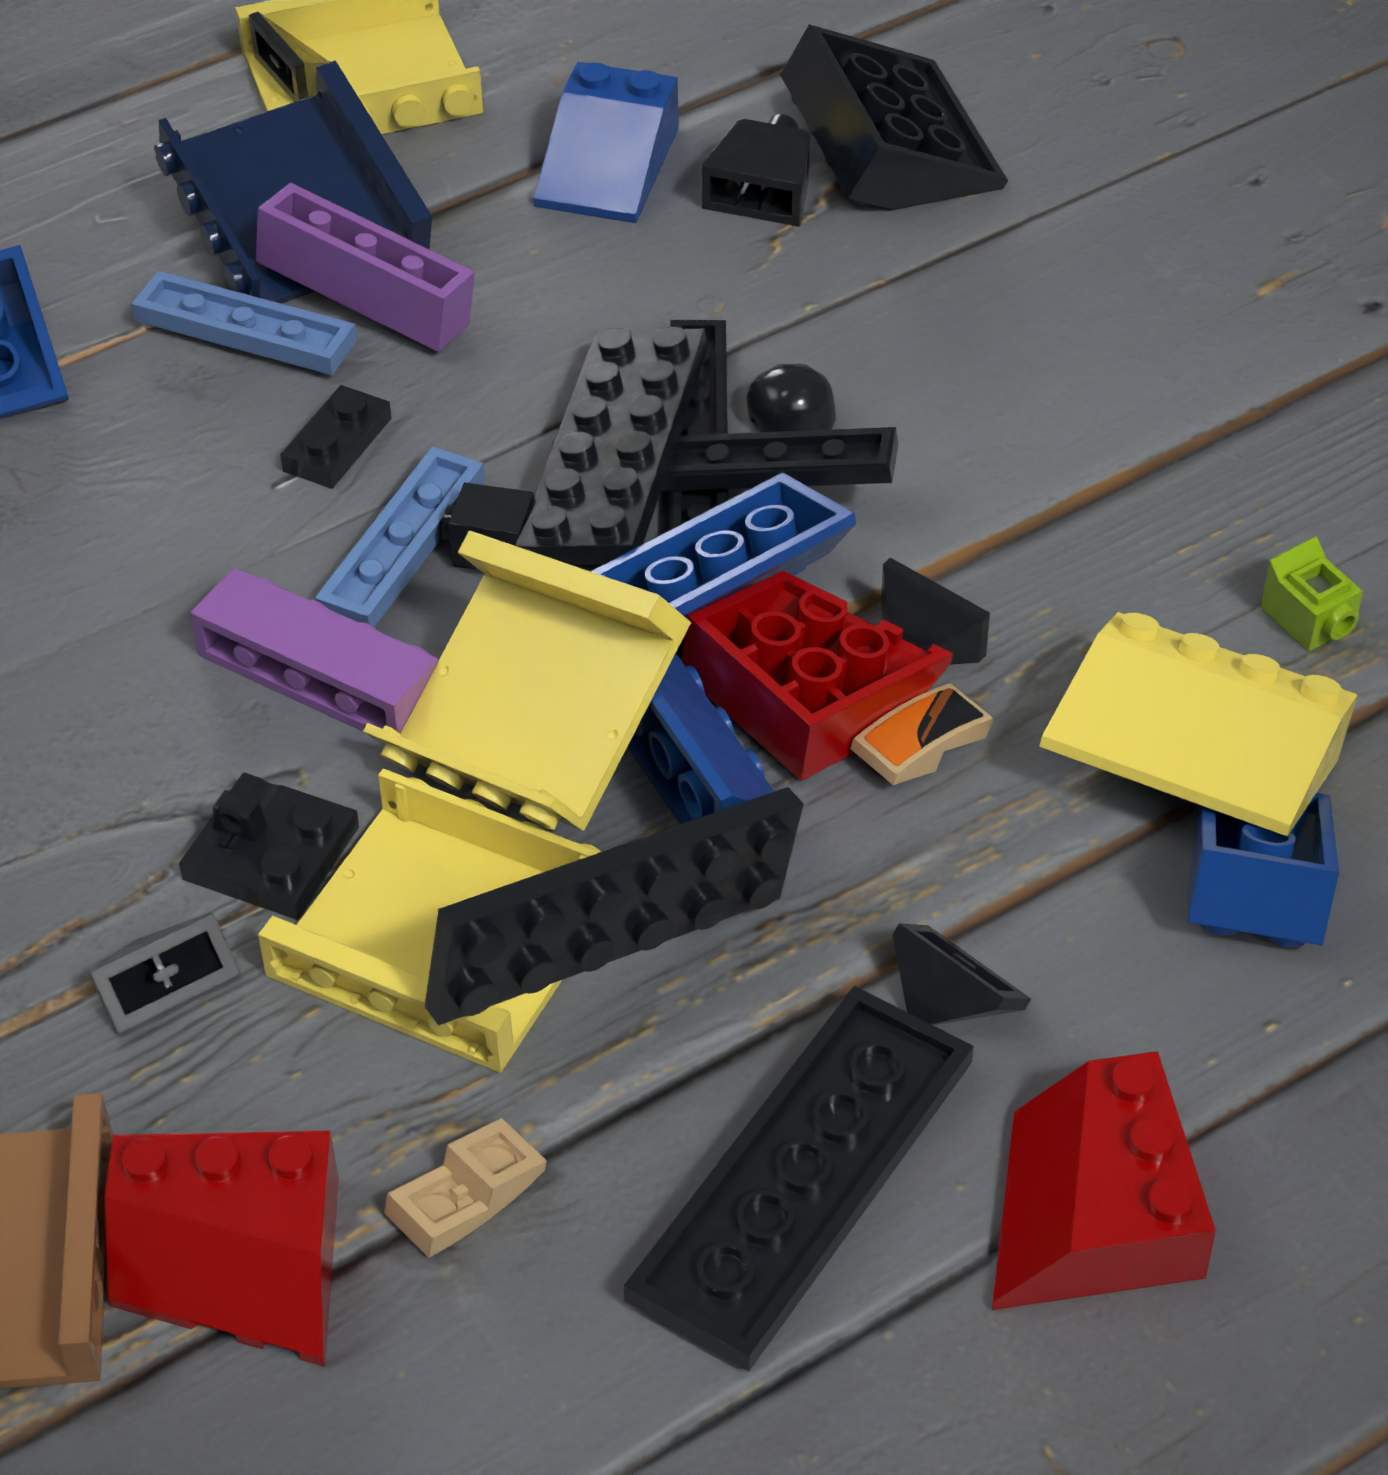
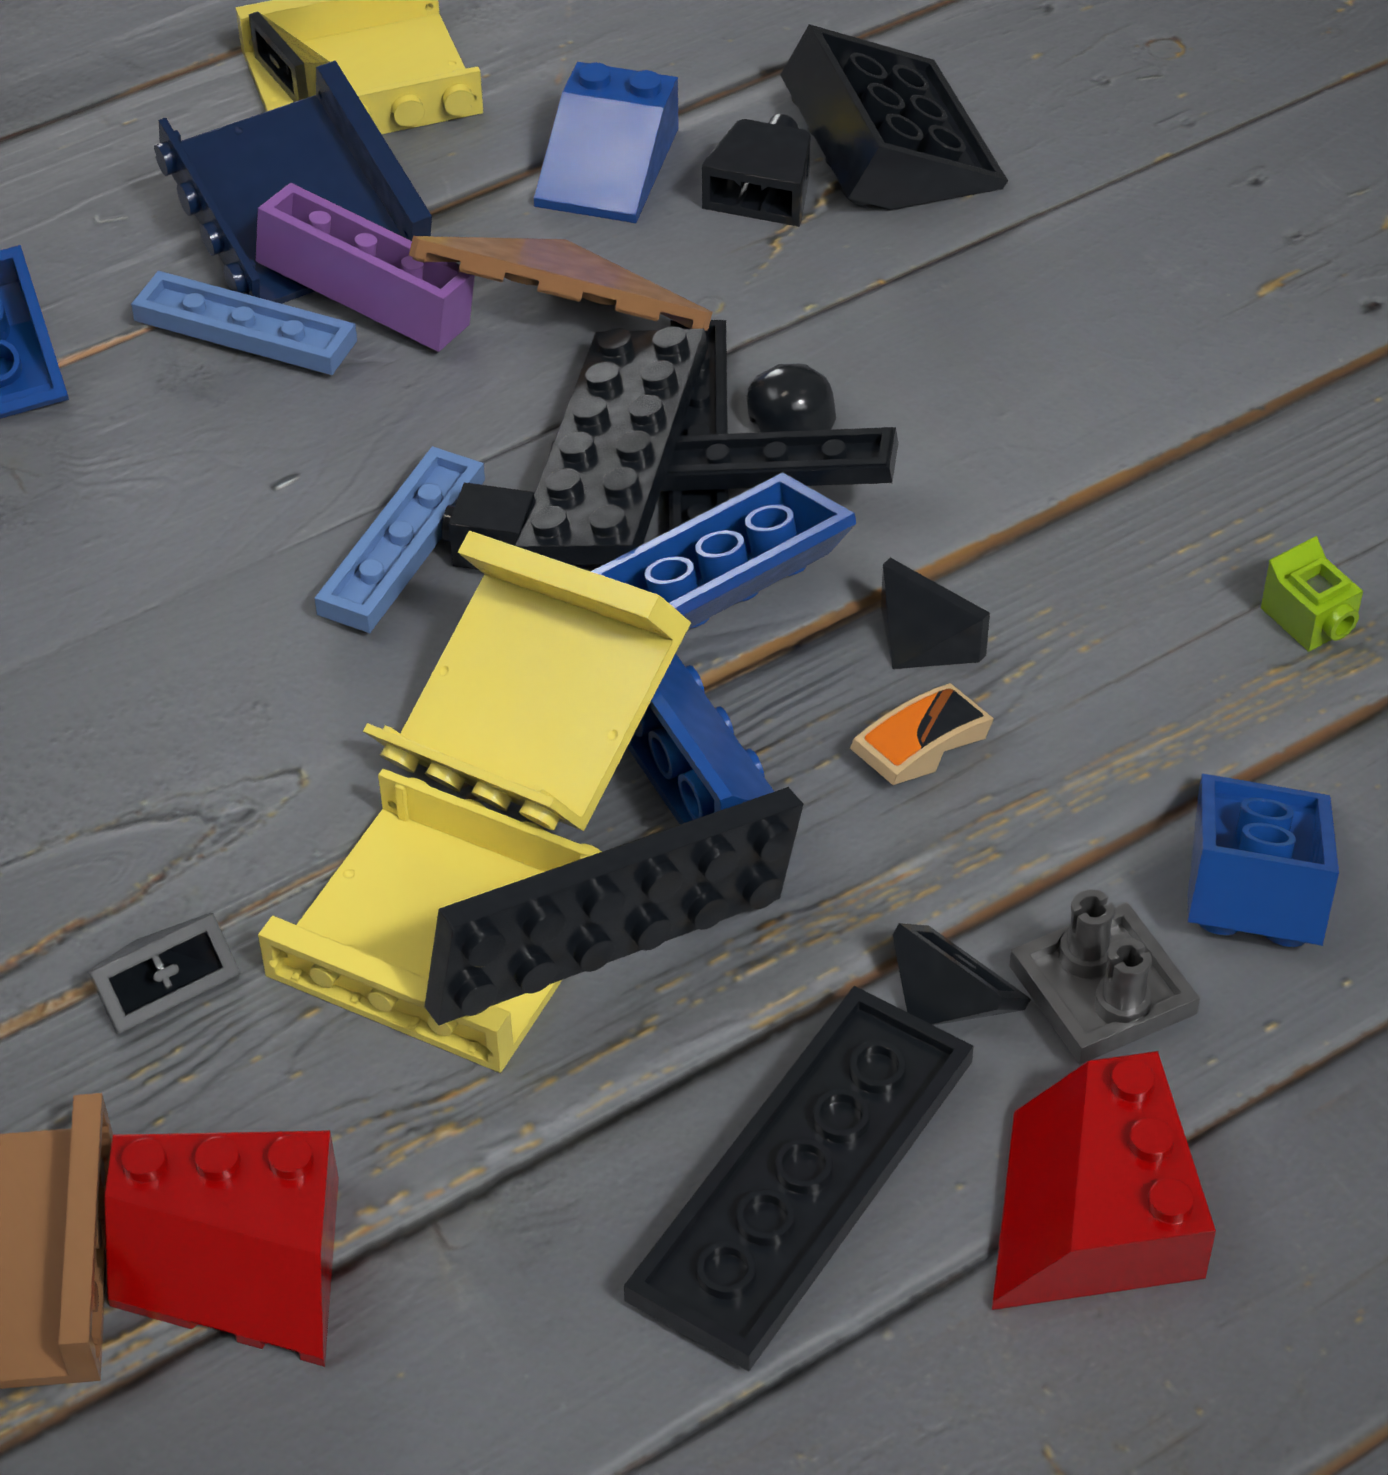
(269, 845): black hinge -> none
(310, 652): medium lavender brick -> none
(336, 436): black plate -> none
(473, 1185): tan slope -> none
(561, 271): none -> medium nougat tile
(804, 669): red wedge -> none
(1103, 978): none -> flat silver plate
(1202, 721): light yellow slope -> none

